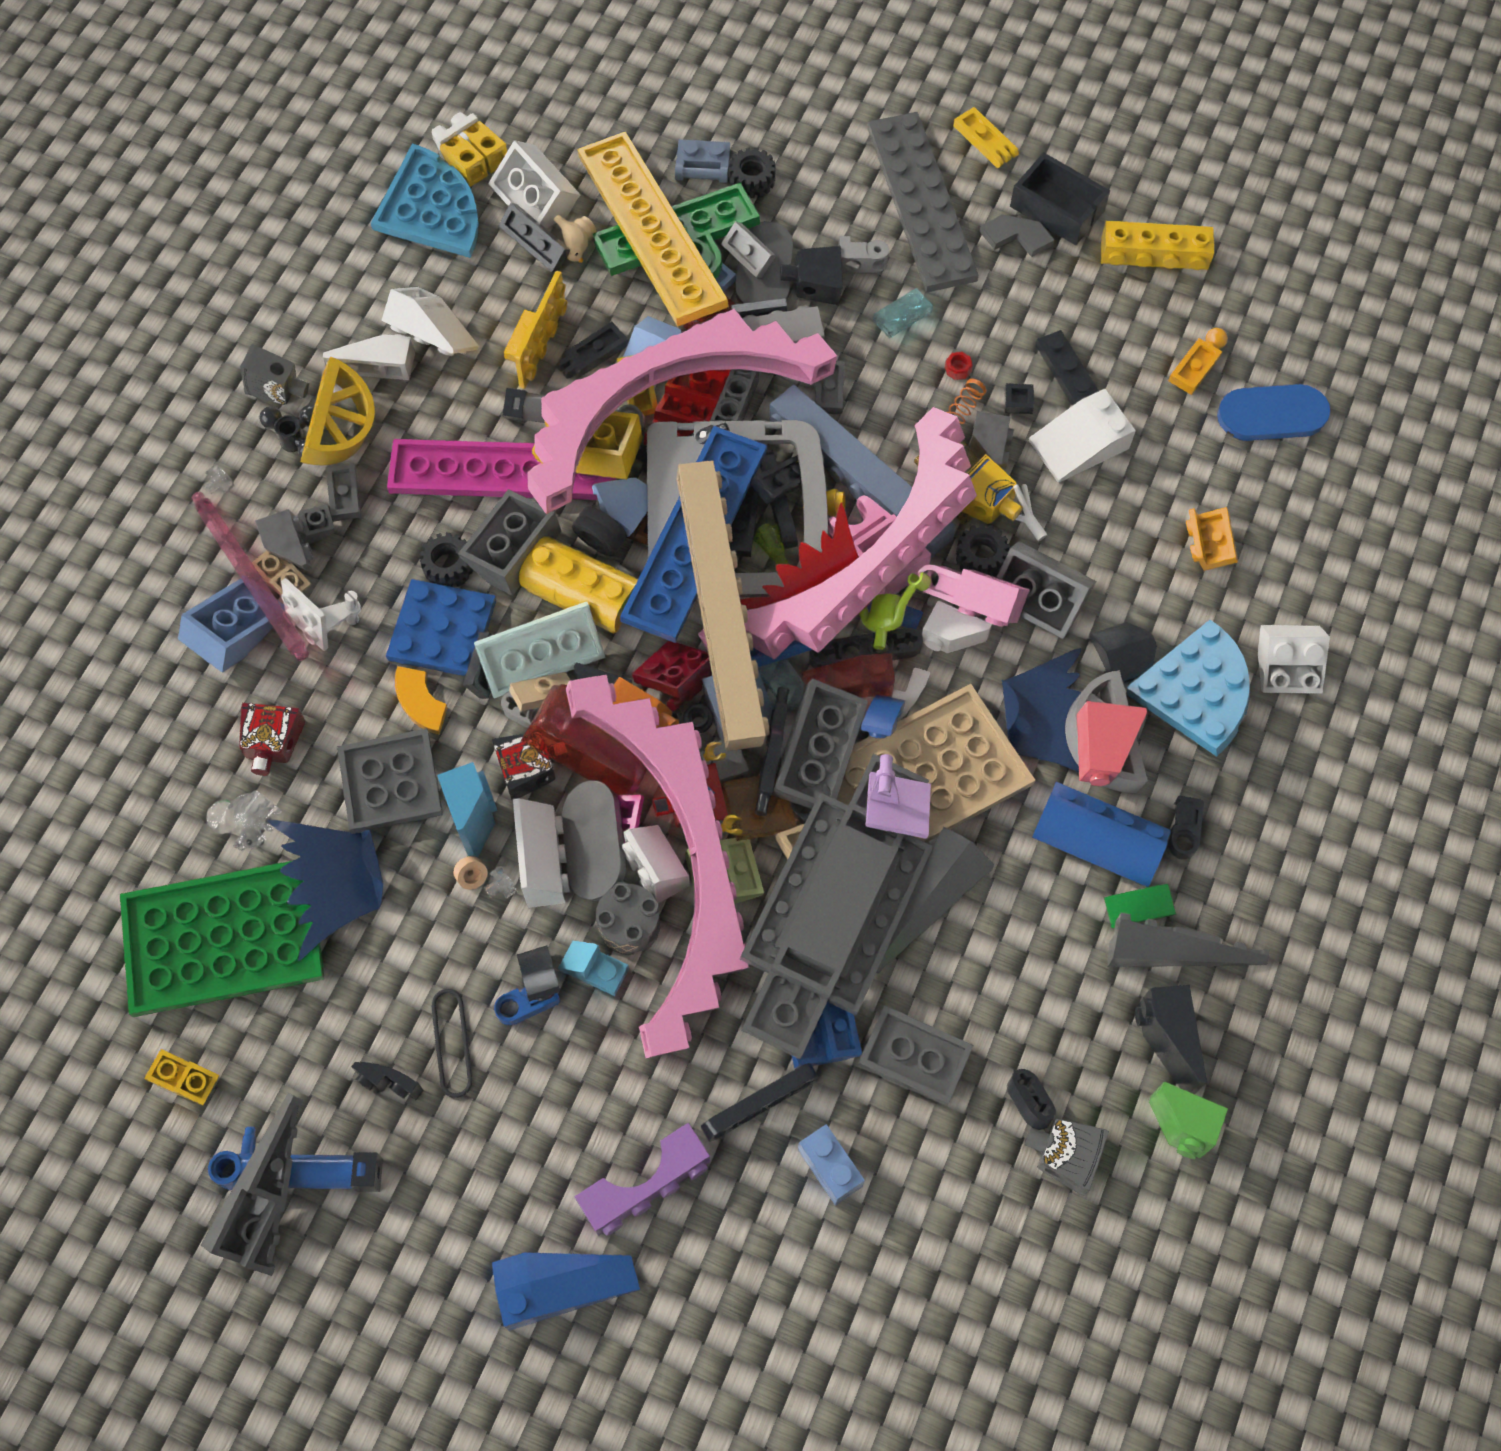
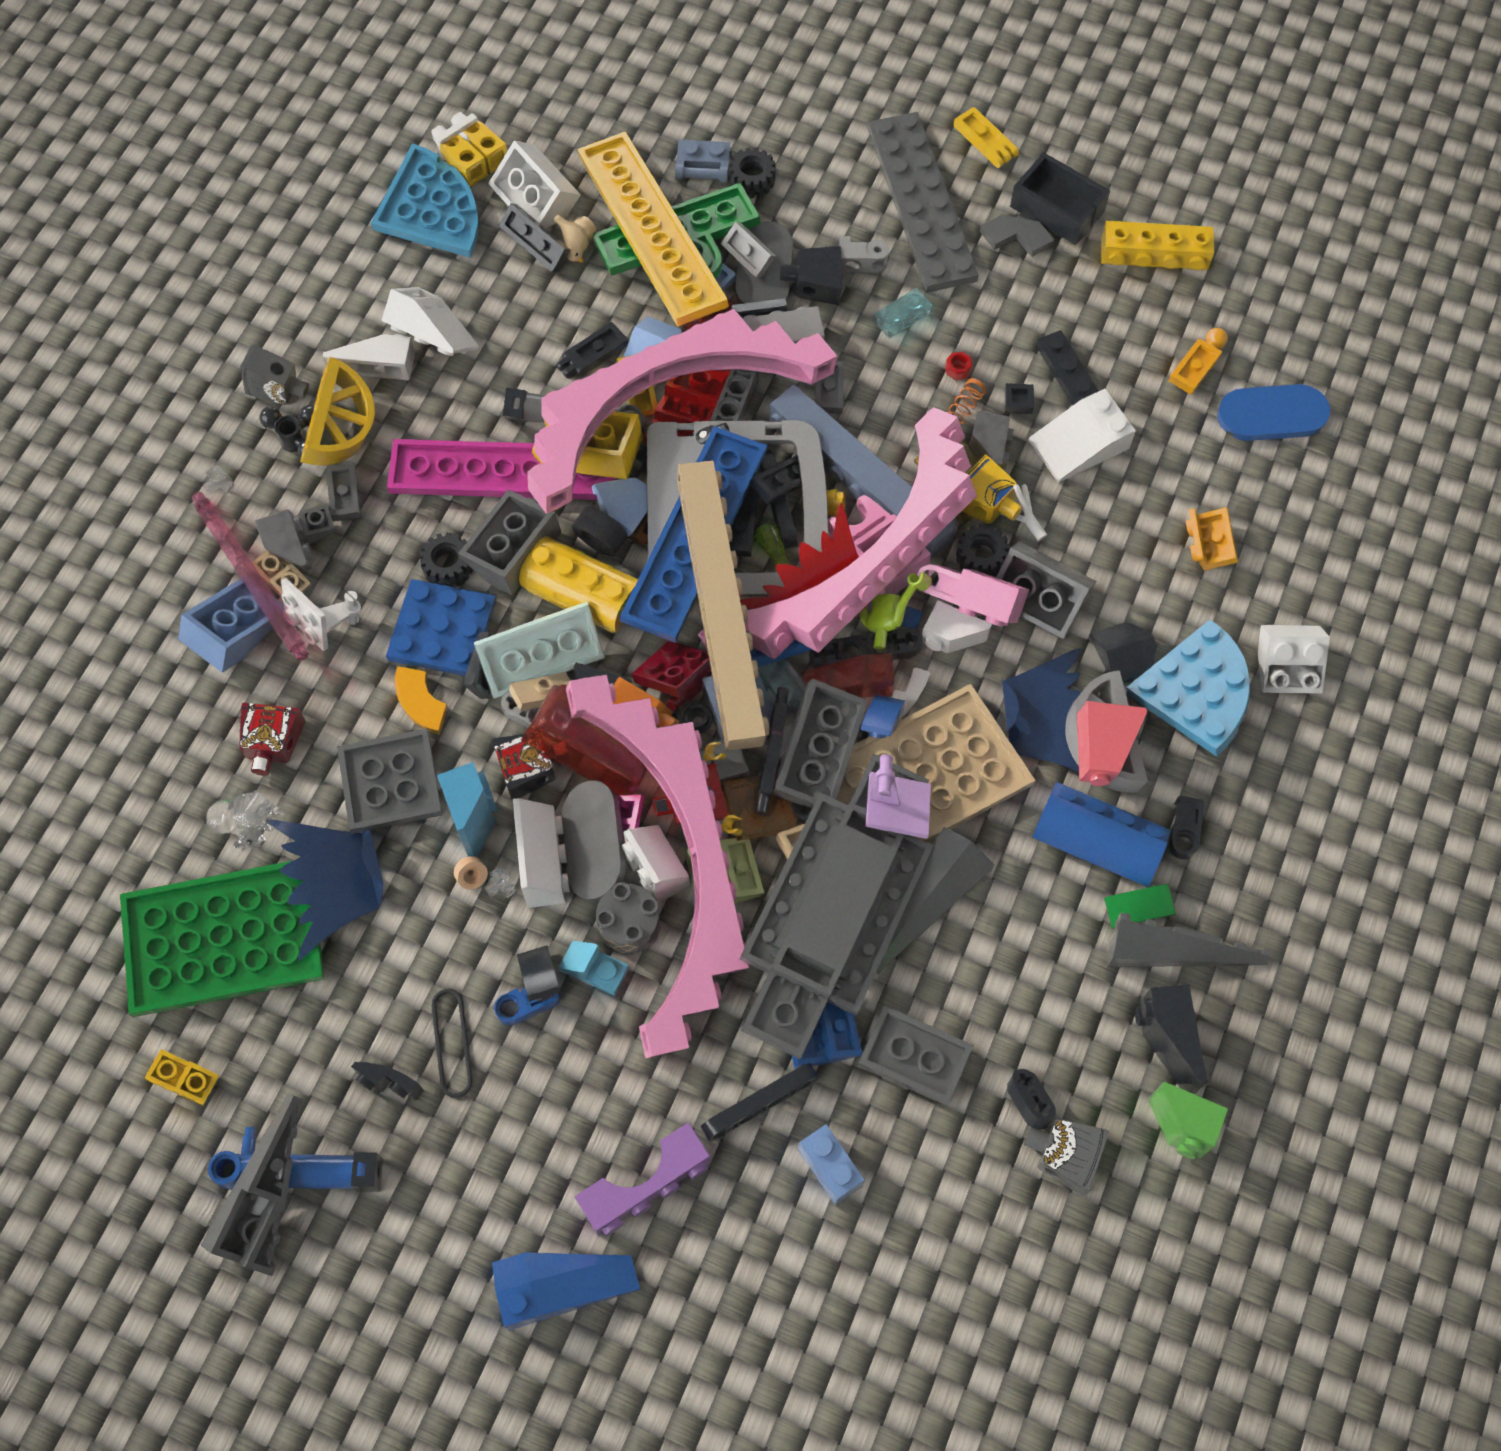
(534, 330): yellow bracket -> none

